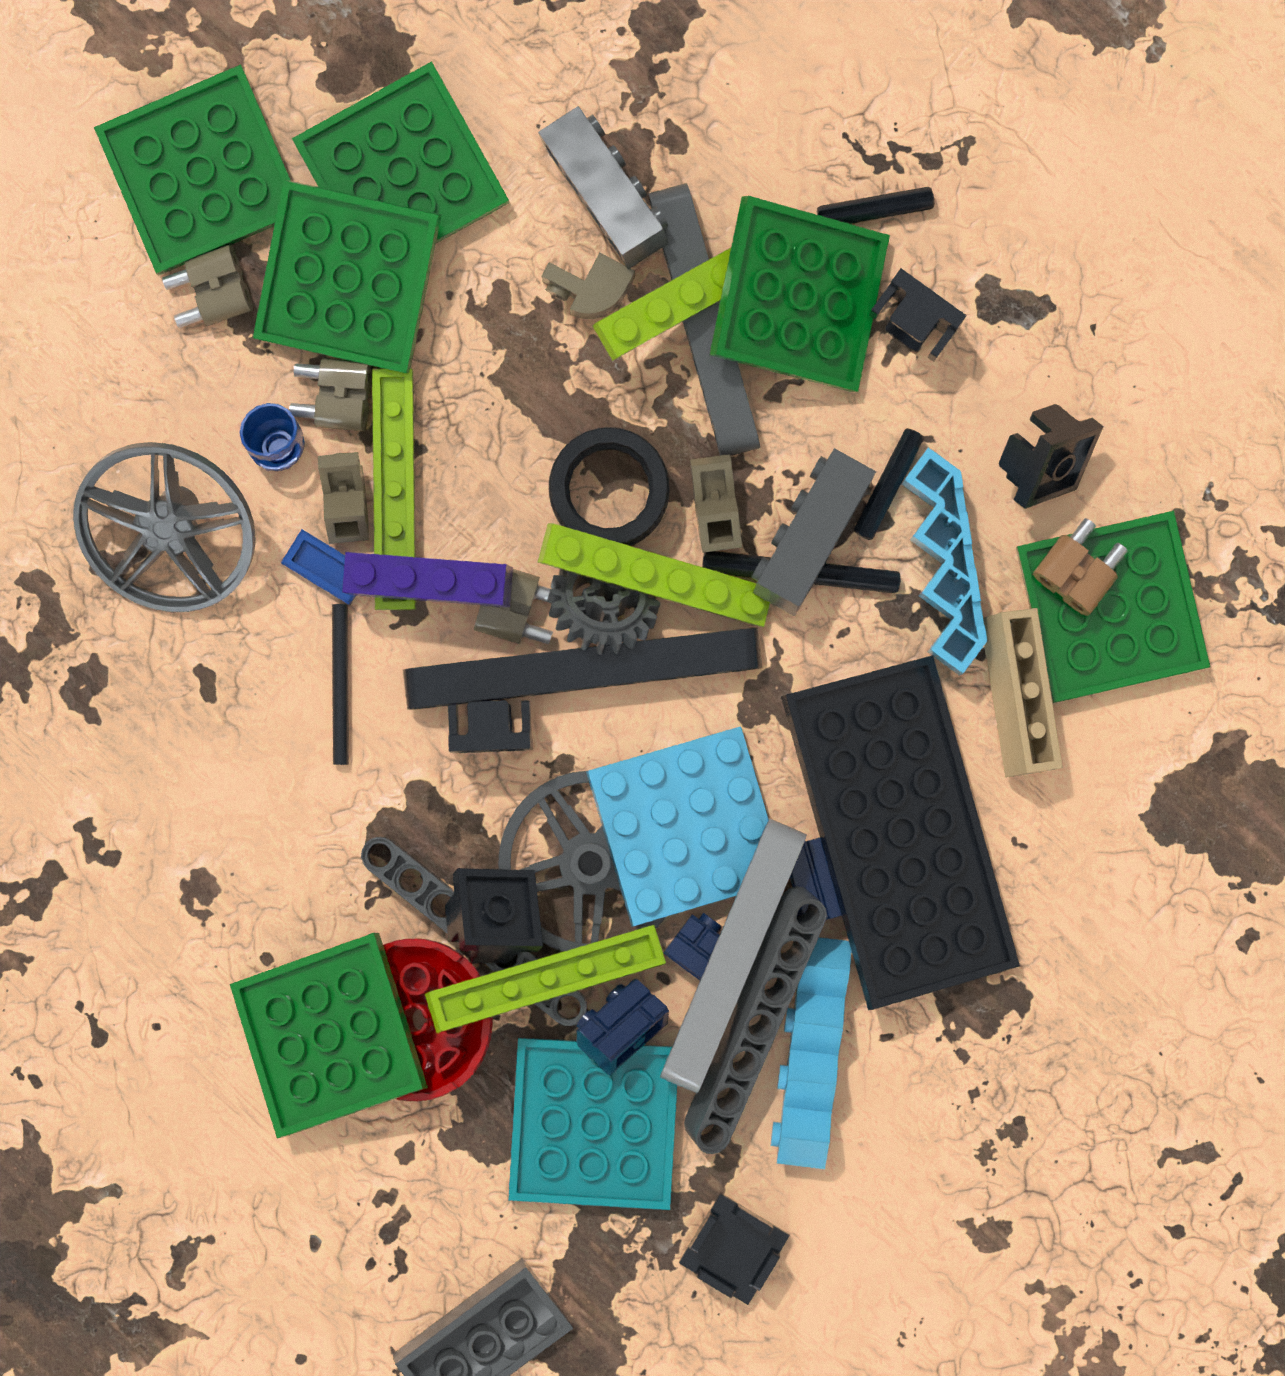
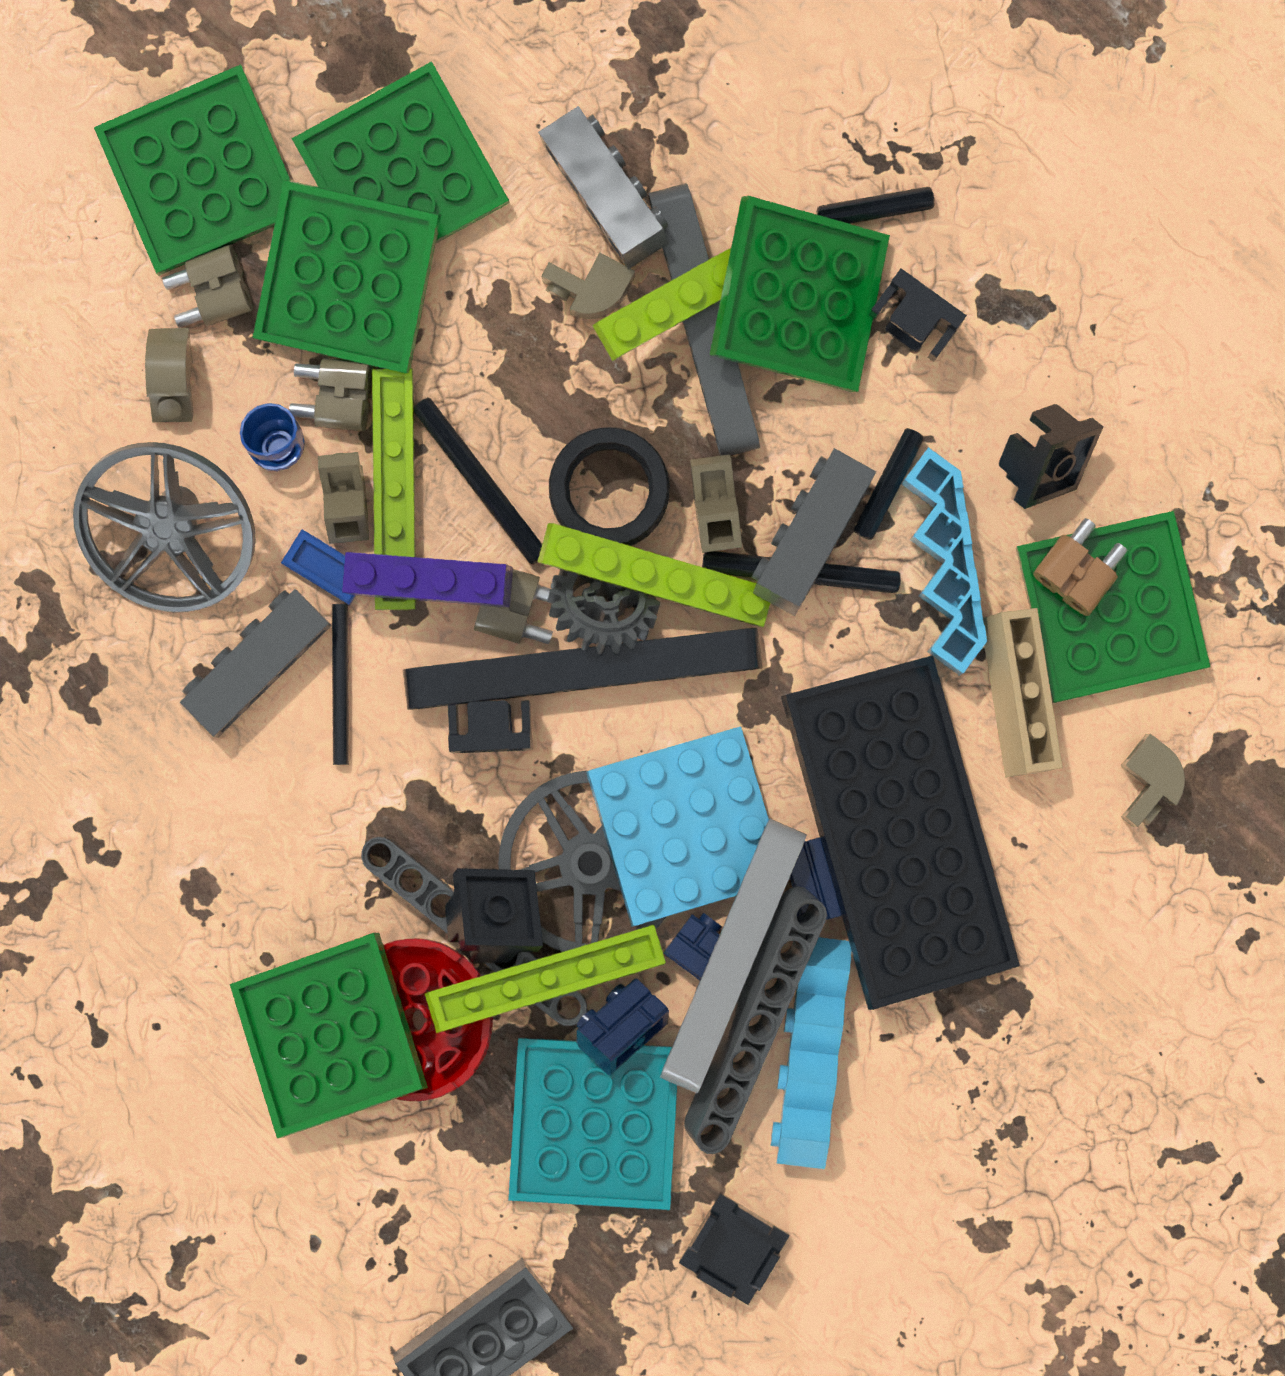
(168, 374): none -> dark tan brick
(255, 662): none -> dark grey brick
(479, 479): none -> black axle
(1160, 773): none -> dark tan brick

